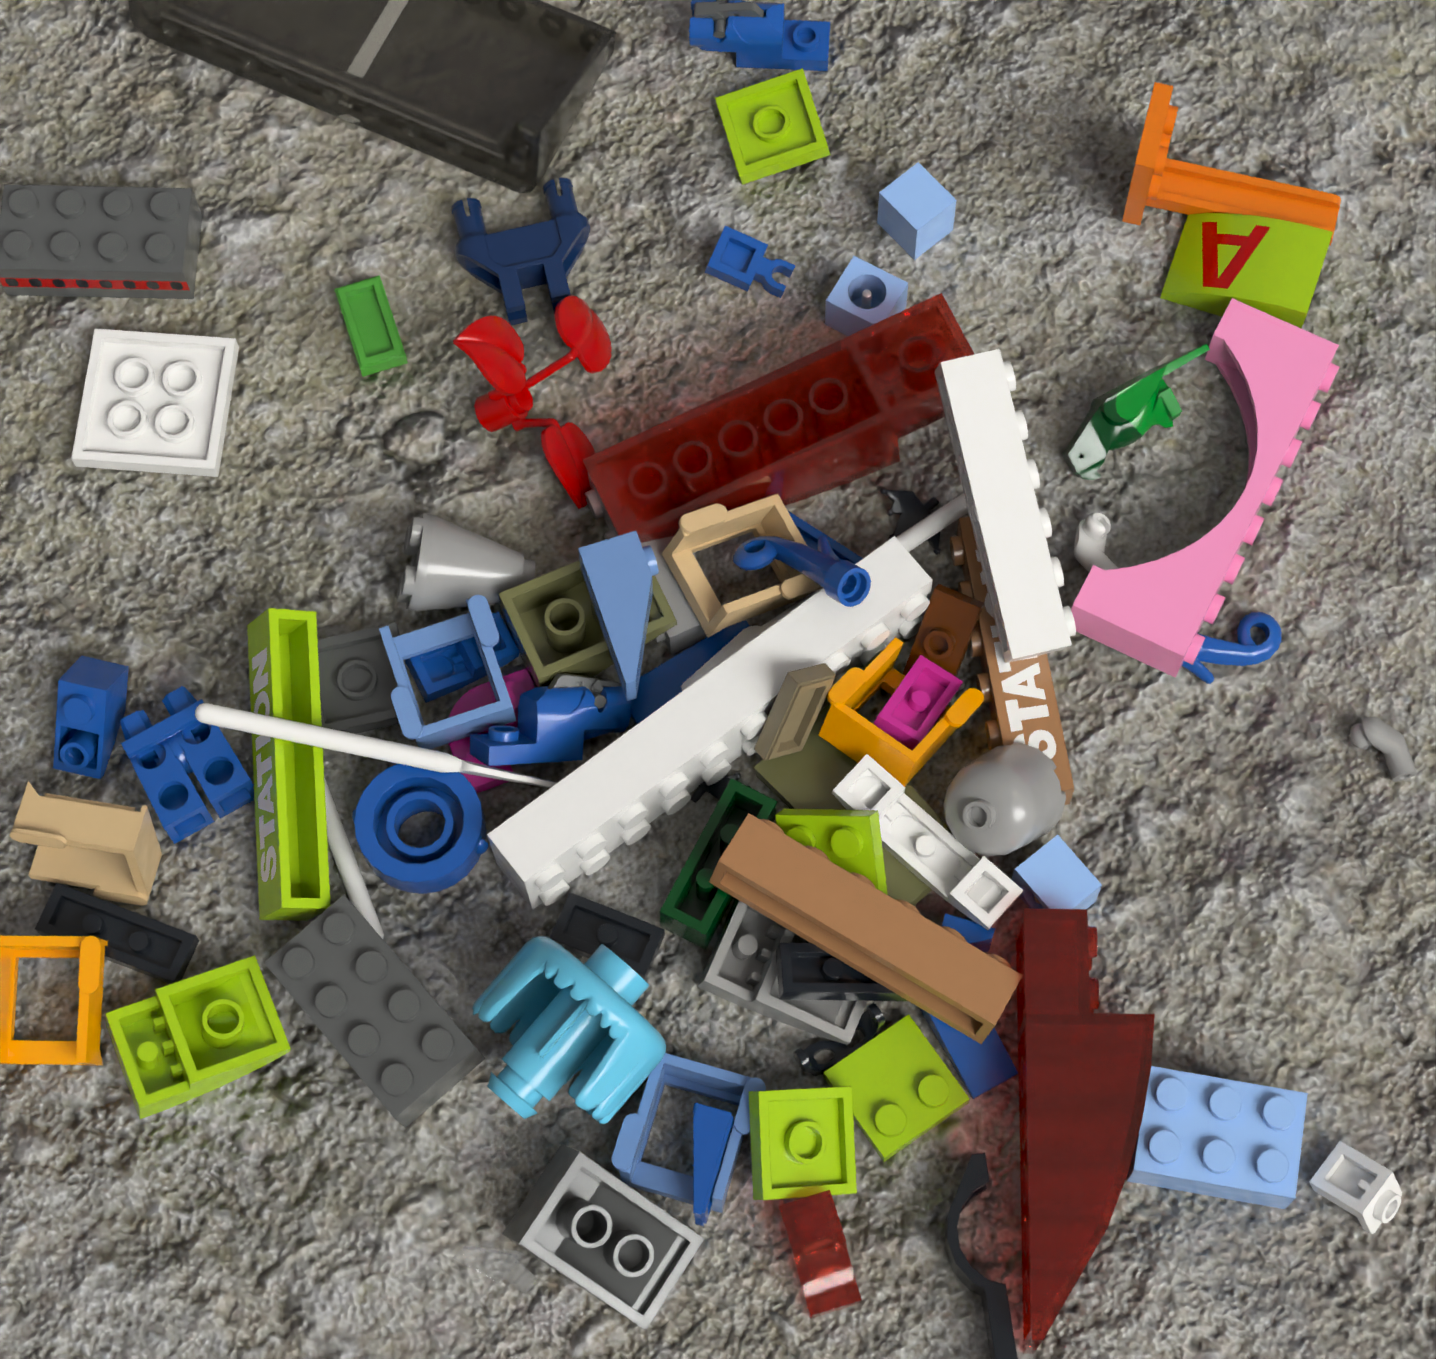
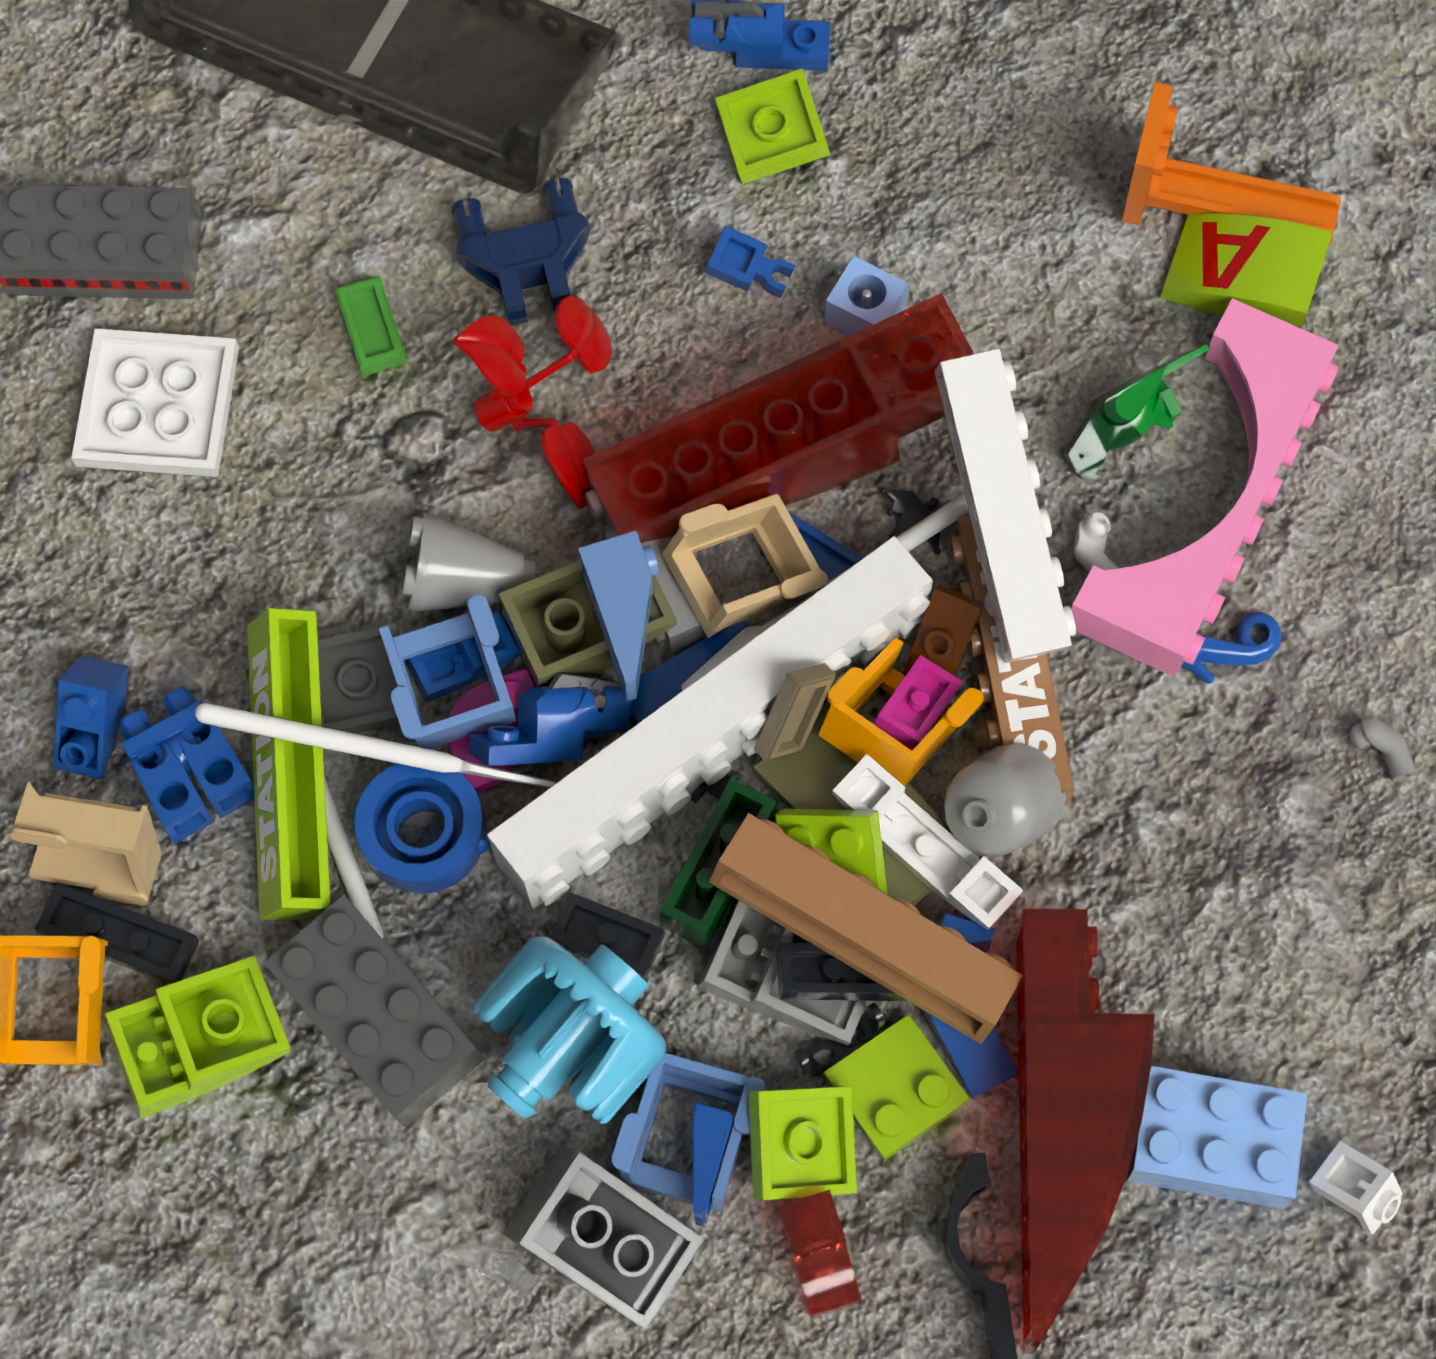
(839, 578): blue plant -> none
(916, 211): light blue piece -> none
(1056, 879): light blue piece -> none

